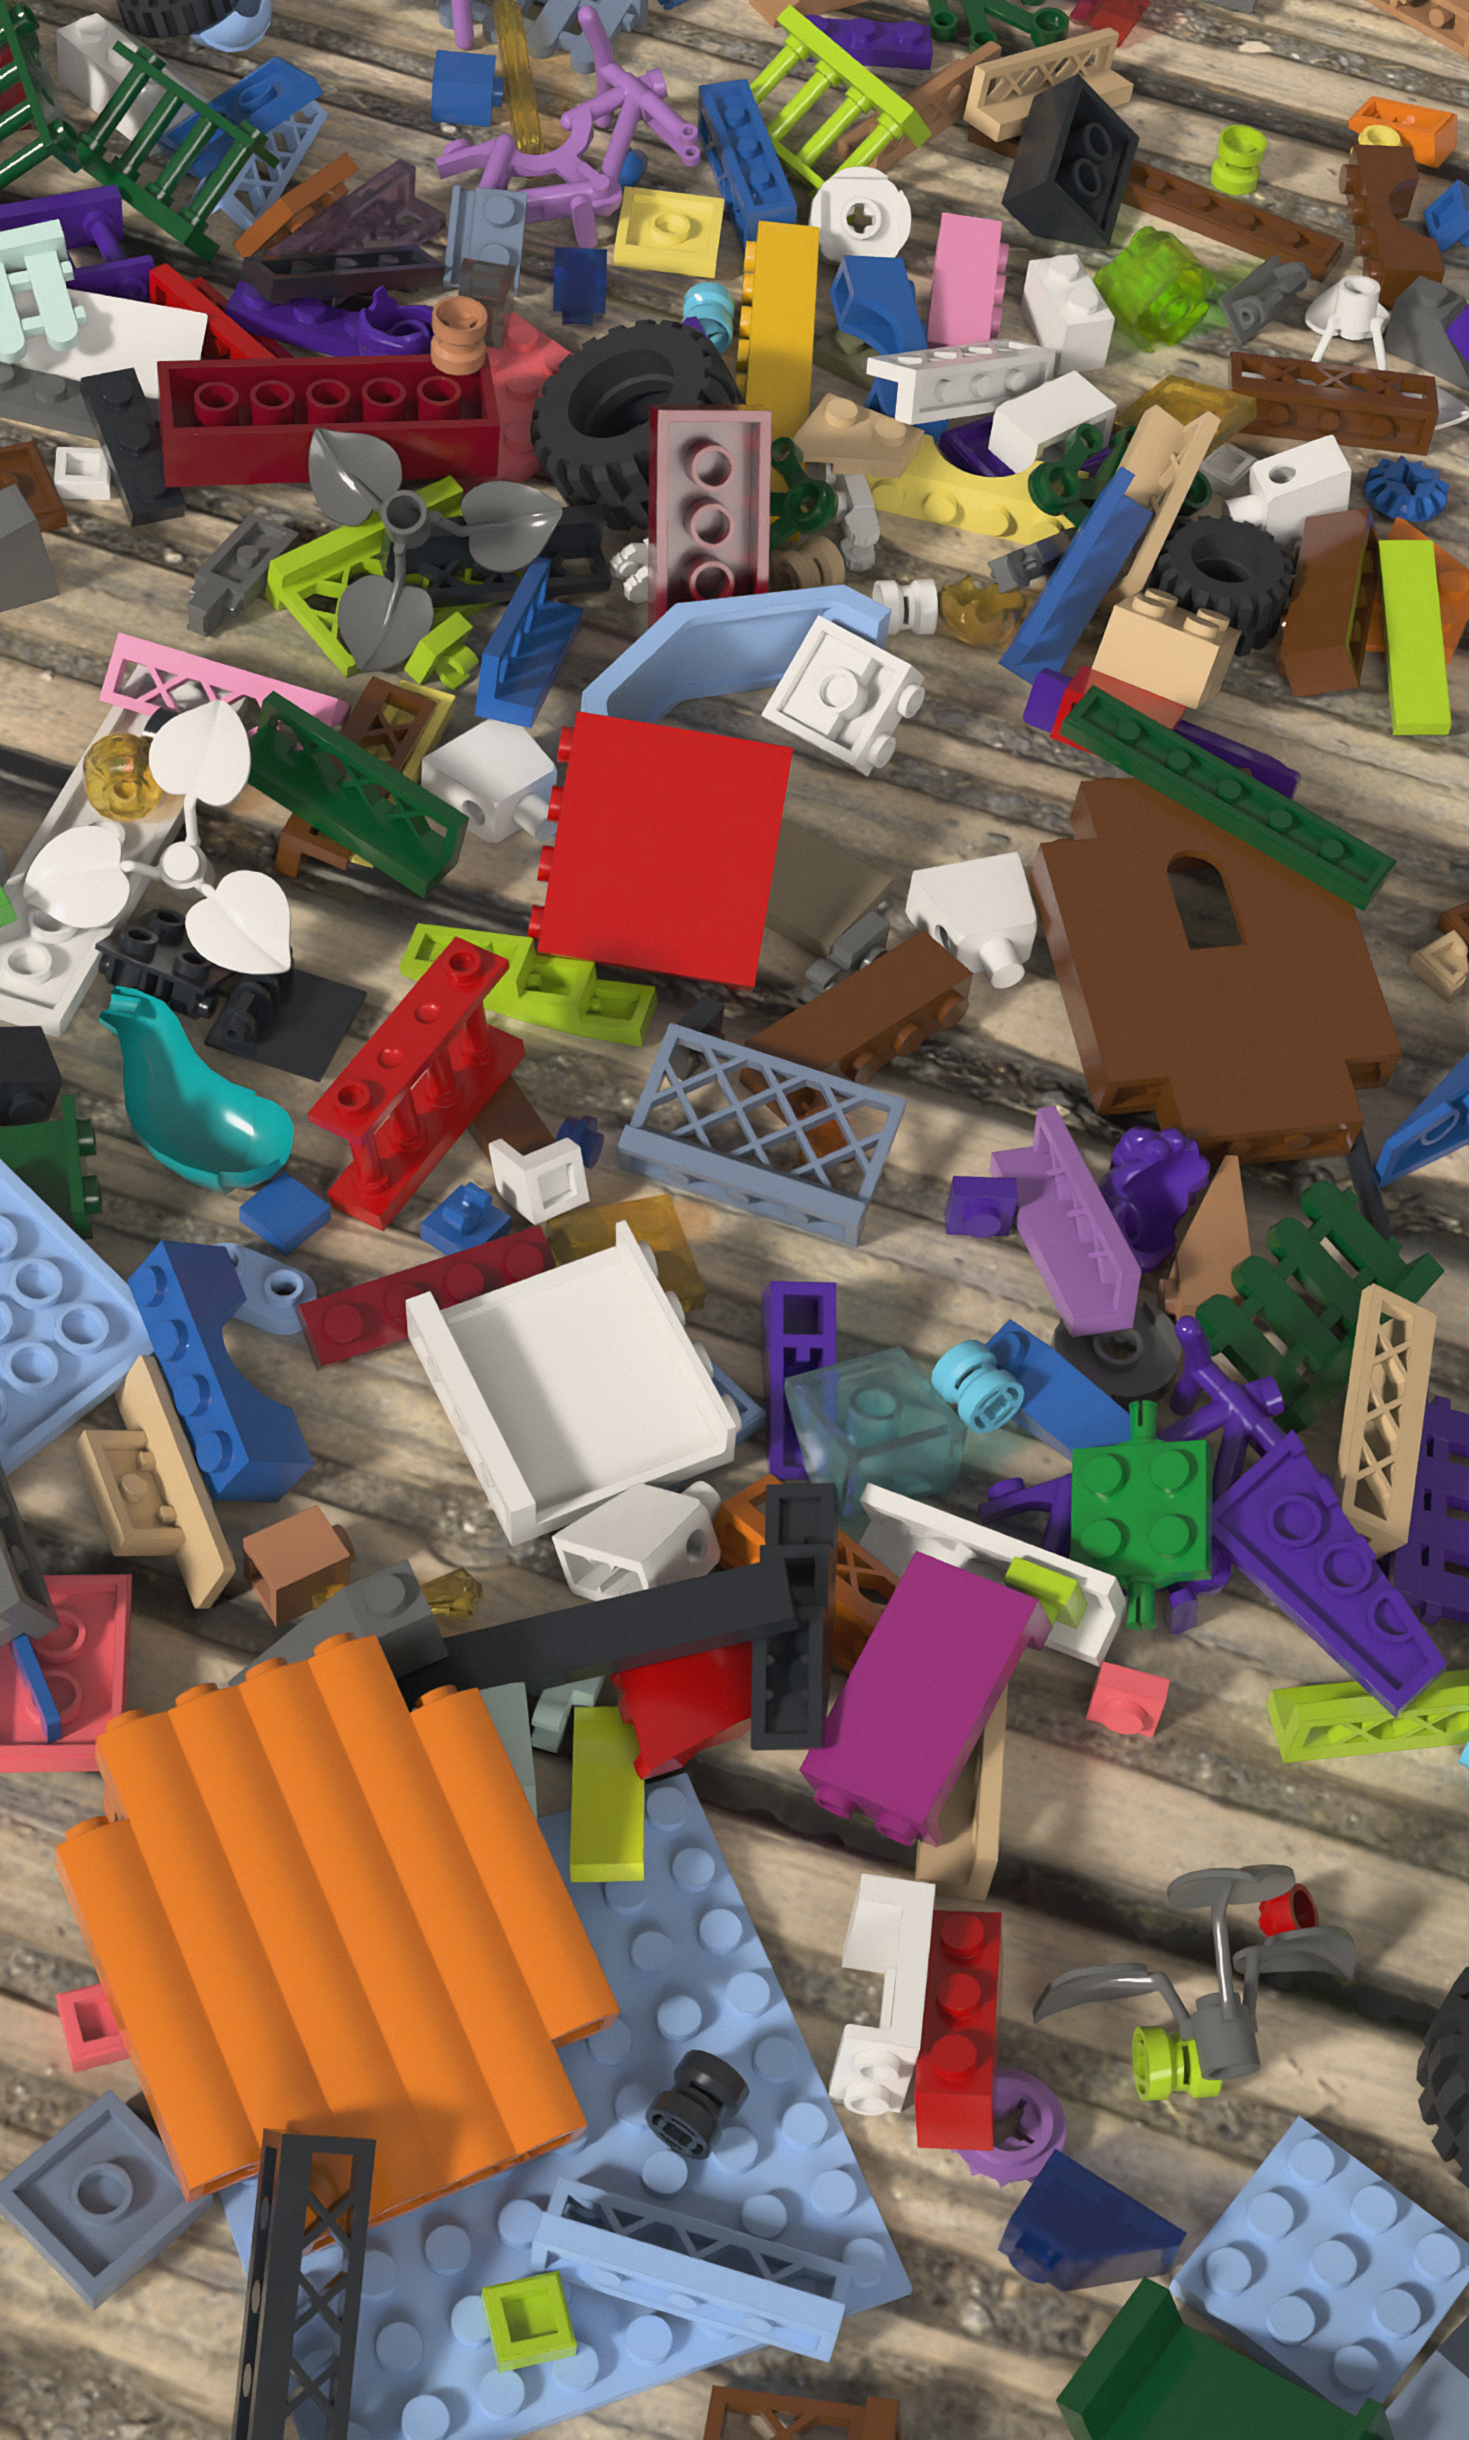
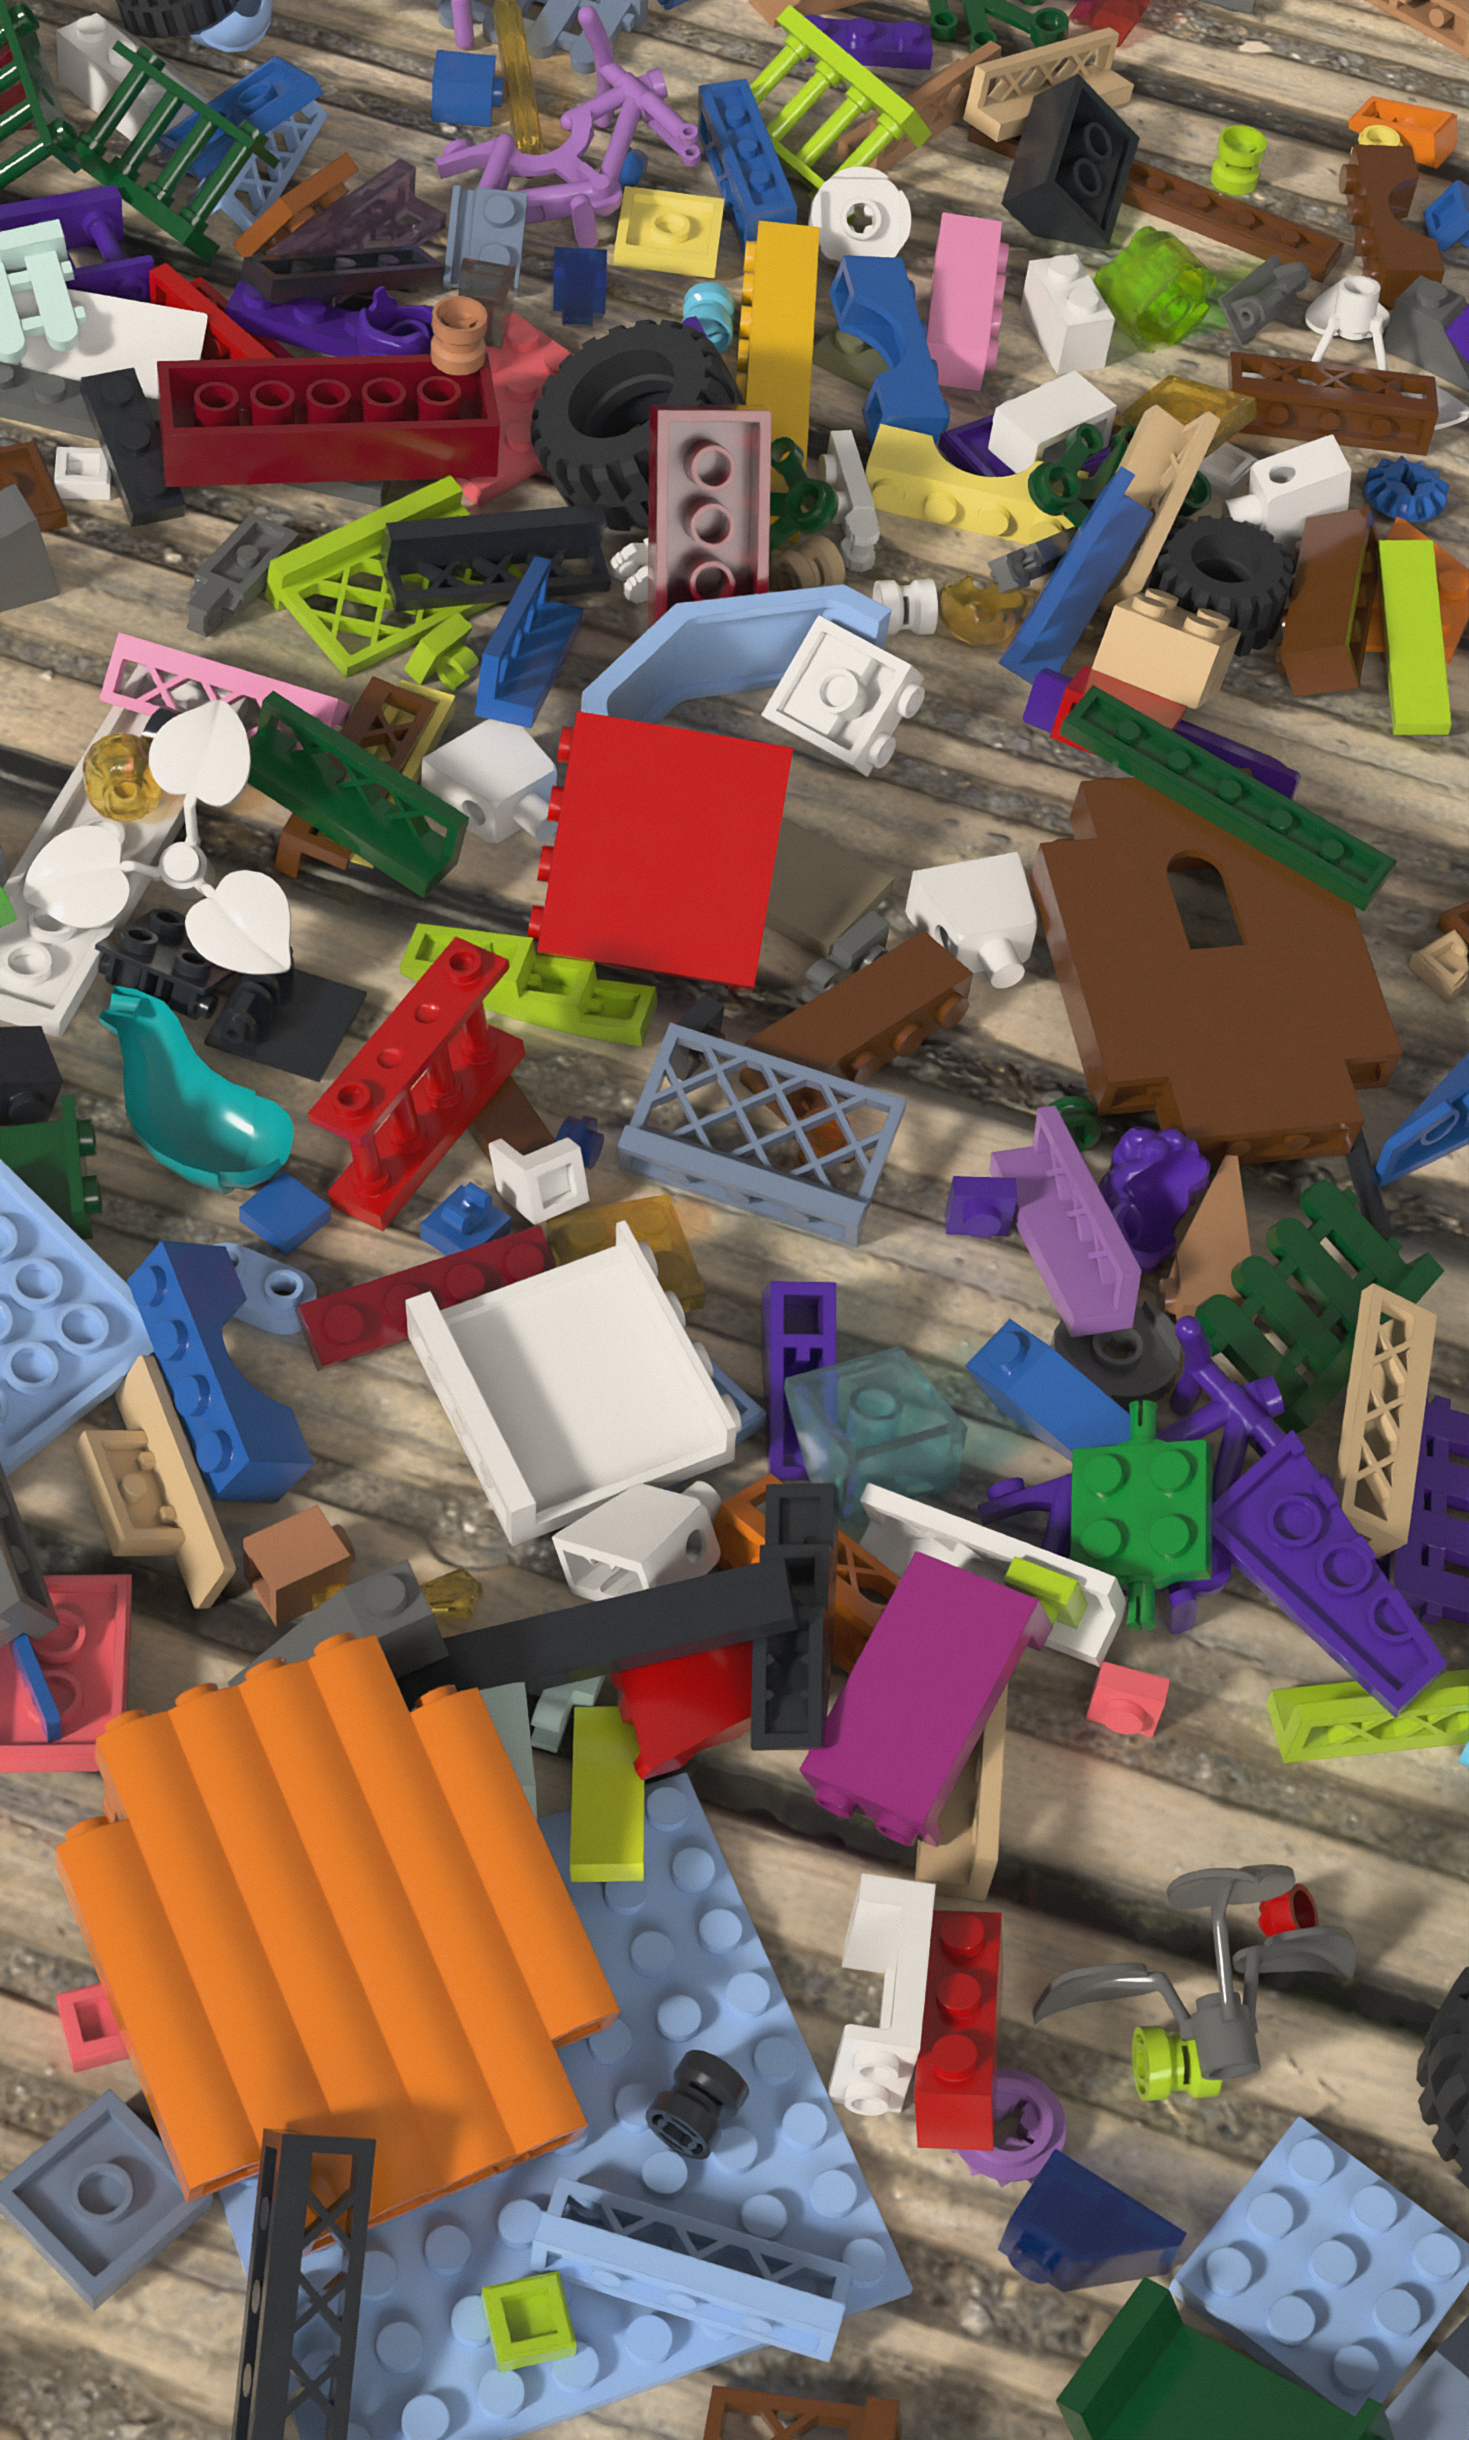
(362, 473): dark grey plant -> none
(857, 439): tan wing -> none
(962, 377): white fence -> none
(982, 1392): medium azure wheel -> none
(1080, 1120): none -> dark green bush

